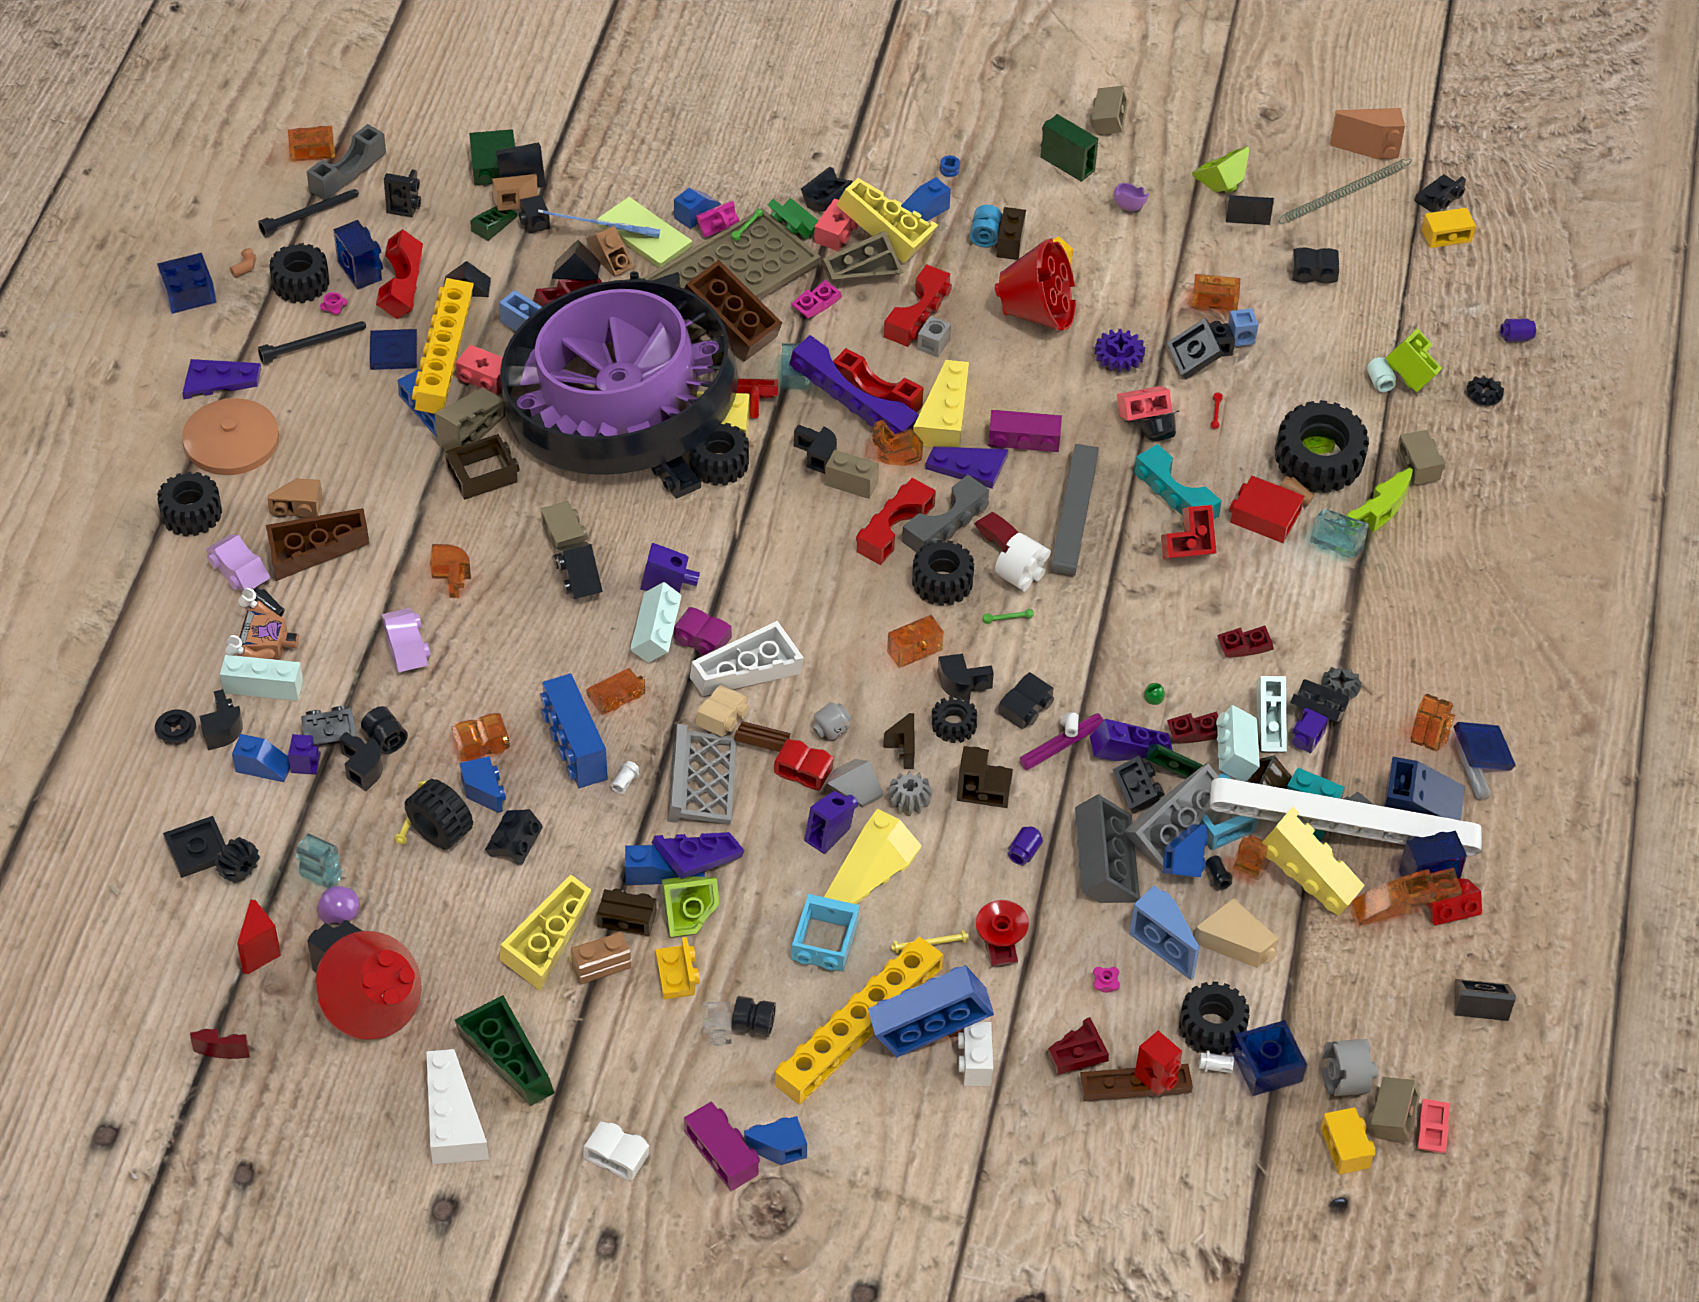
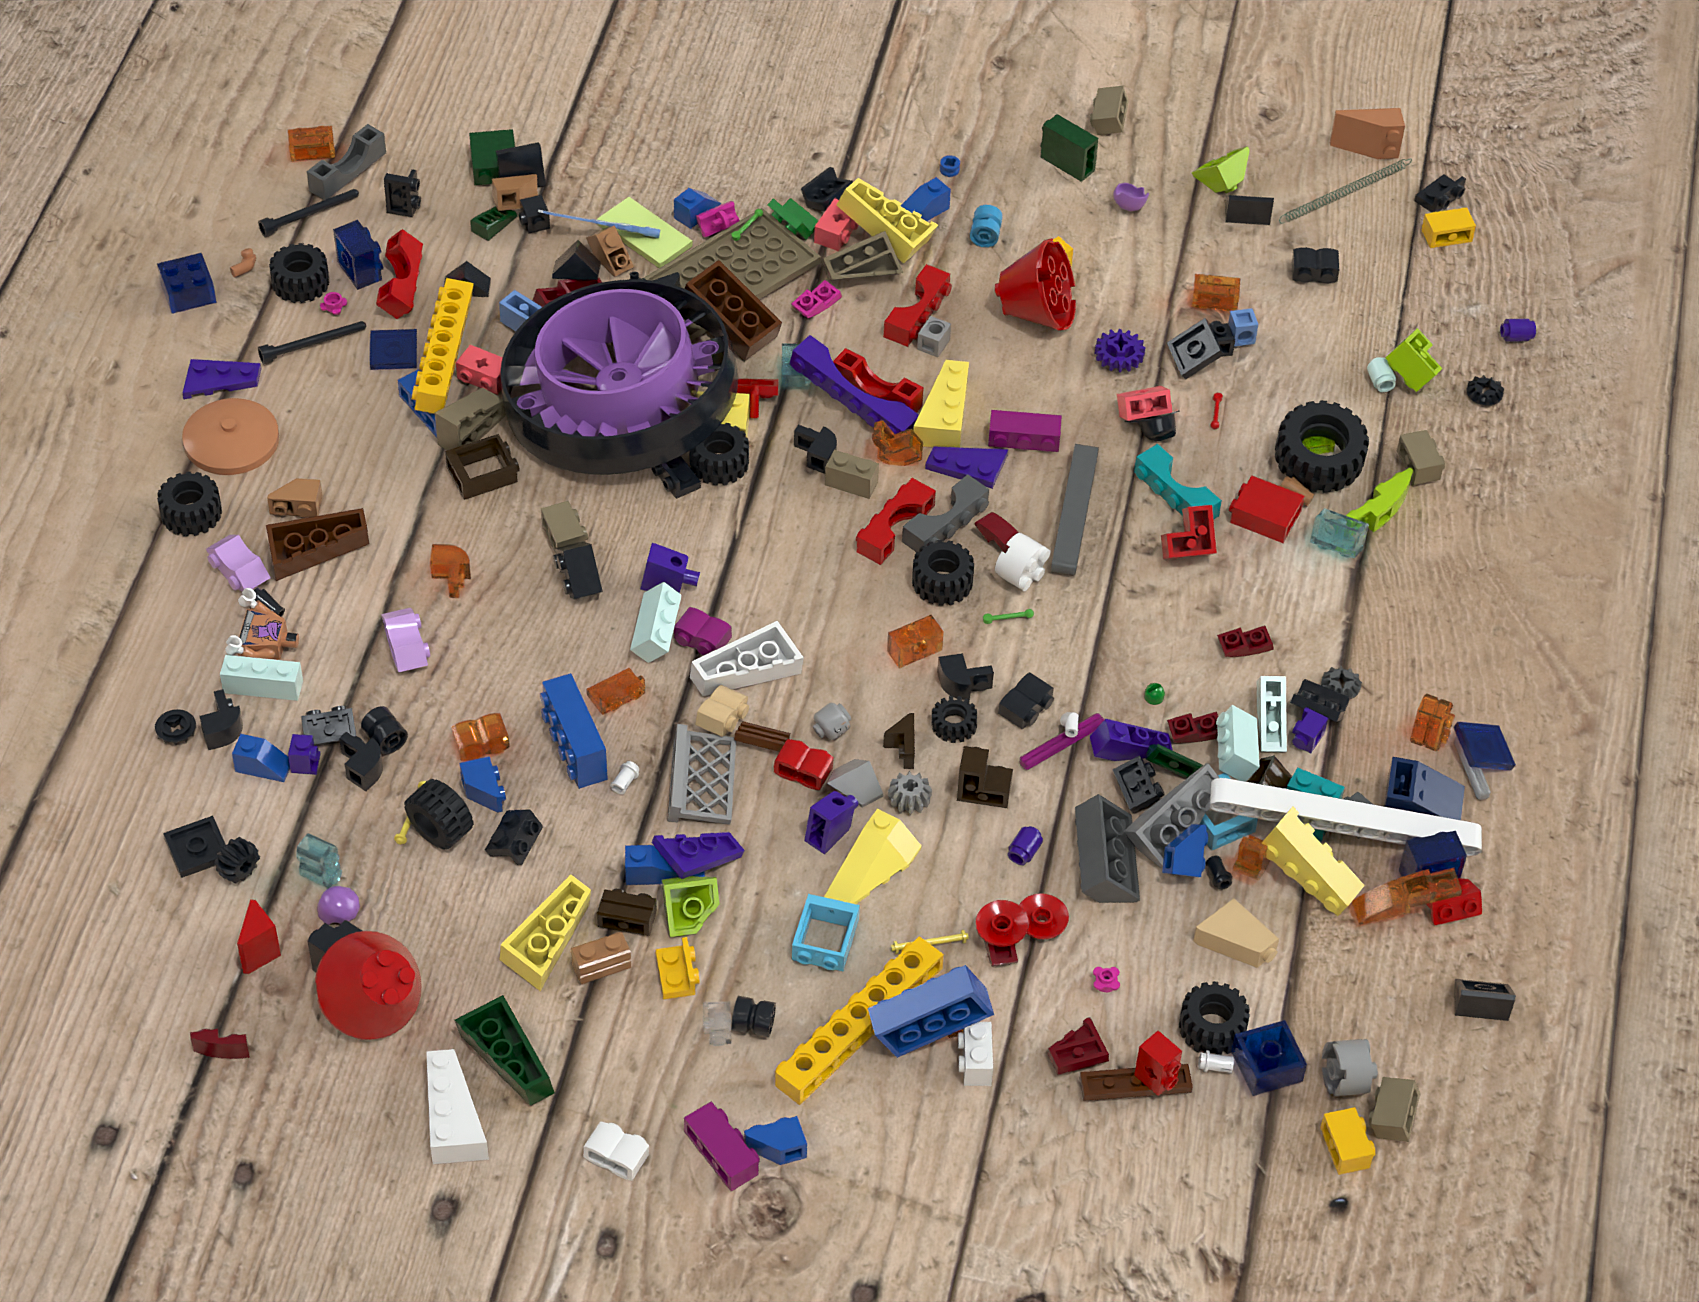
(1011, 233): dark brown brick -> none
(1050, 910): none -> red dish
(1164, 931): medium blue slope -> none
(1433, 1126): coral slope -> none

